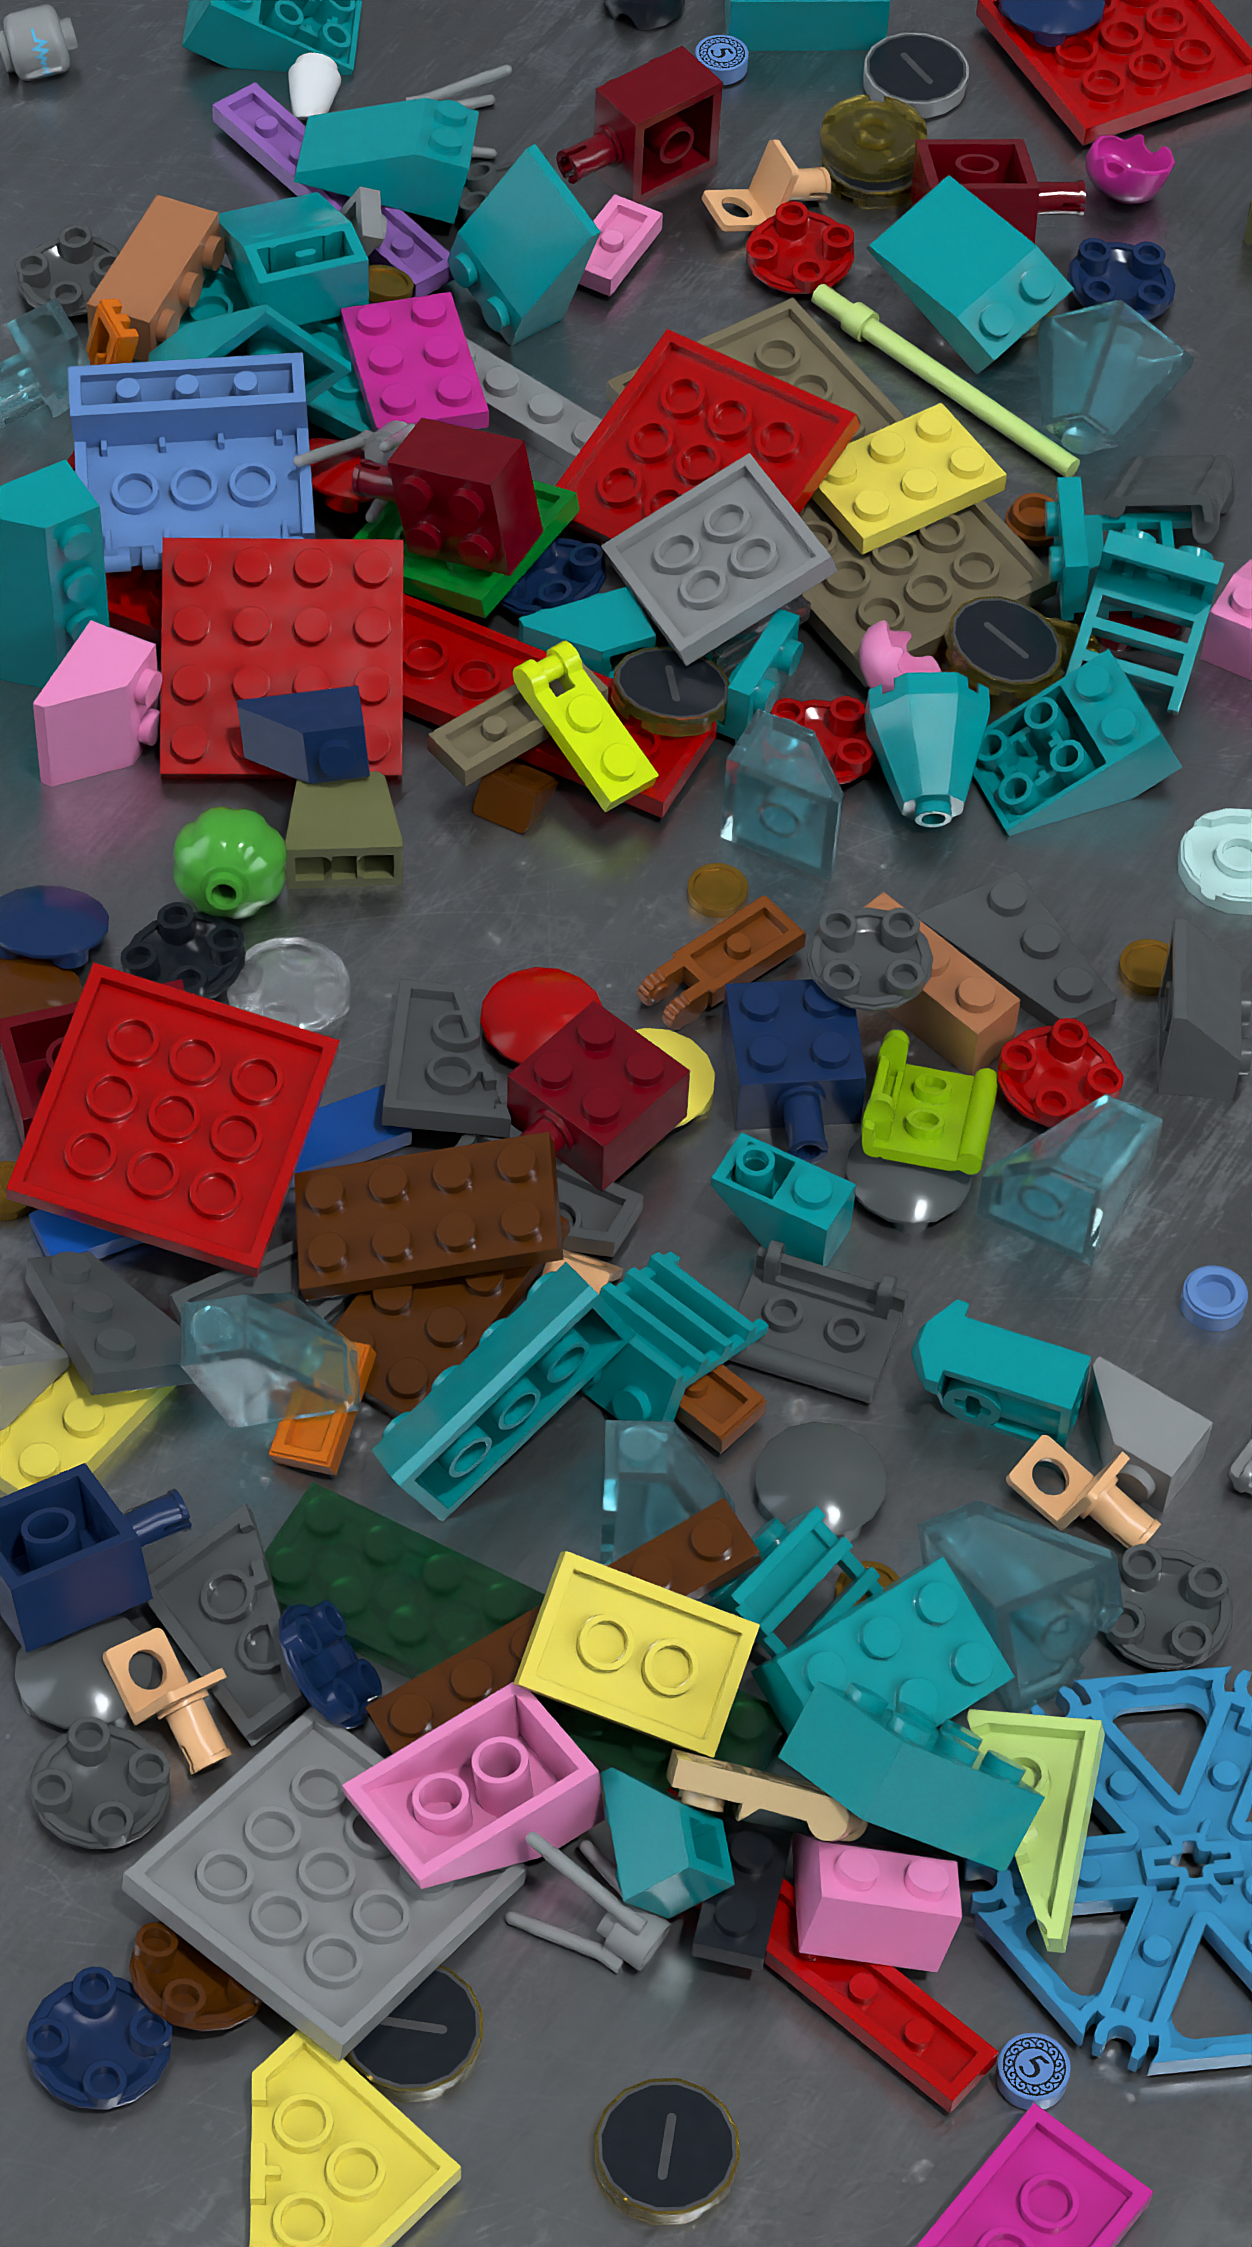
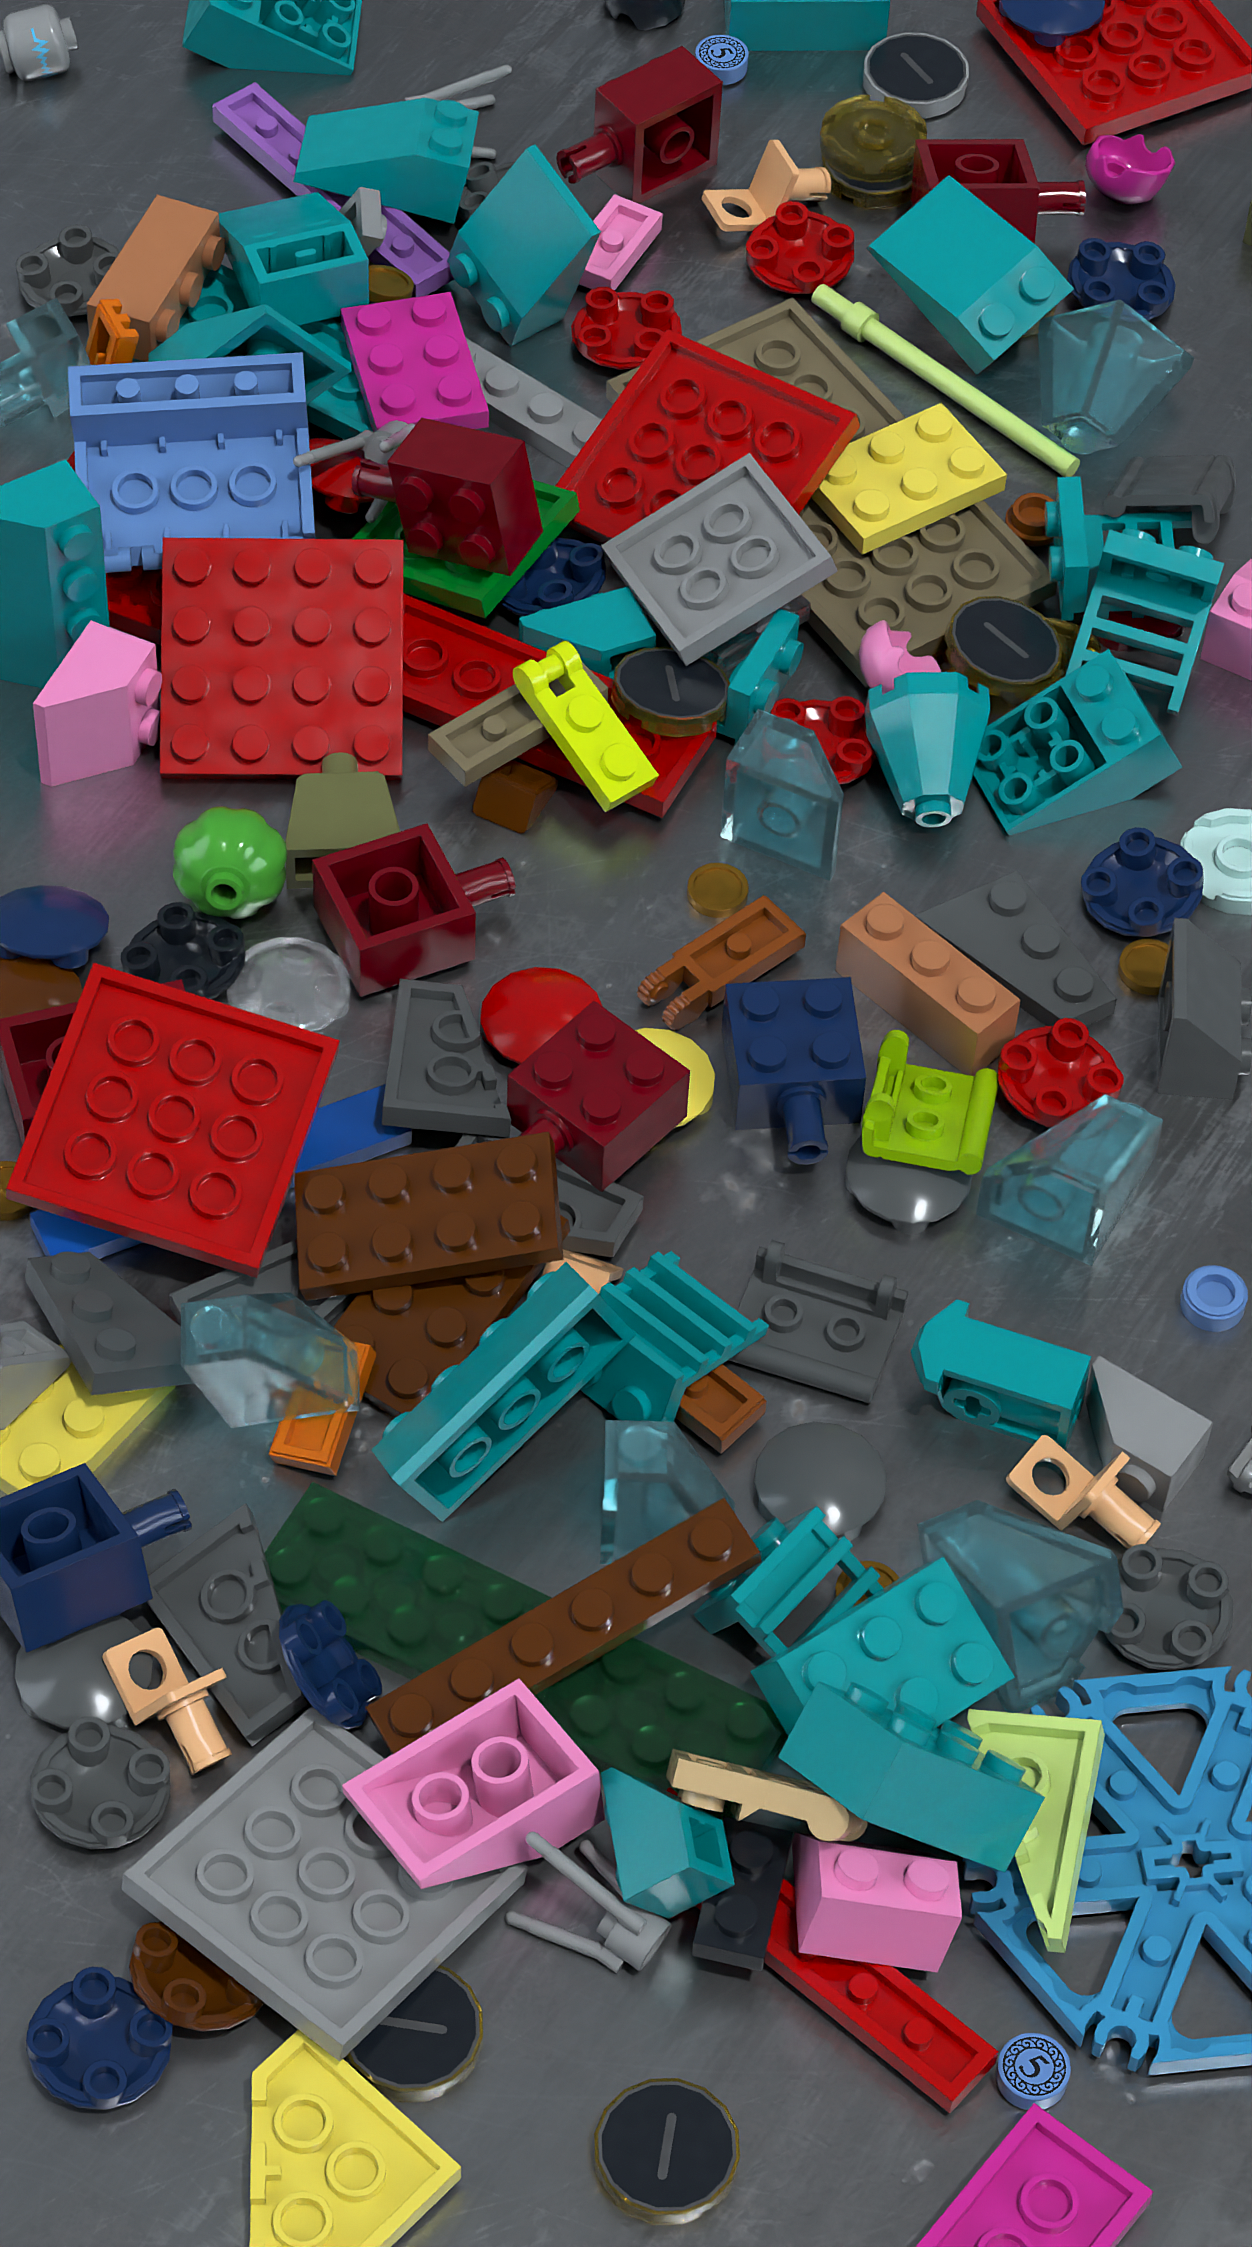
(307, 734): dark blue slope -> none
(312, 85): white cone -> none
(401, 907): none -> dark red brick
(622, 326): none -> red dish
(636, 1654): light yellow plate -> none
(785, 1199): teal slope -> none
(870, 957): dark grey dish -> none
(1142, 884): none -> dark blue dish

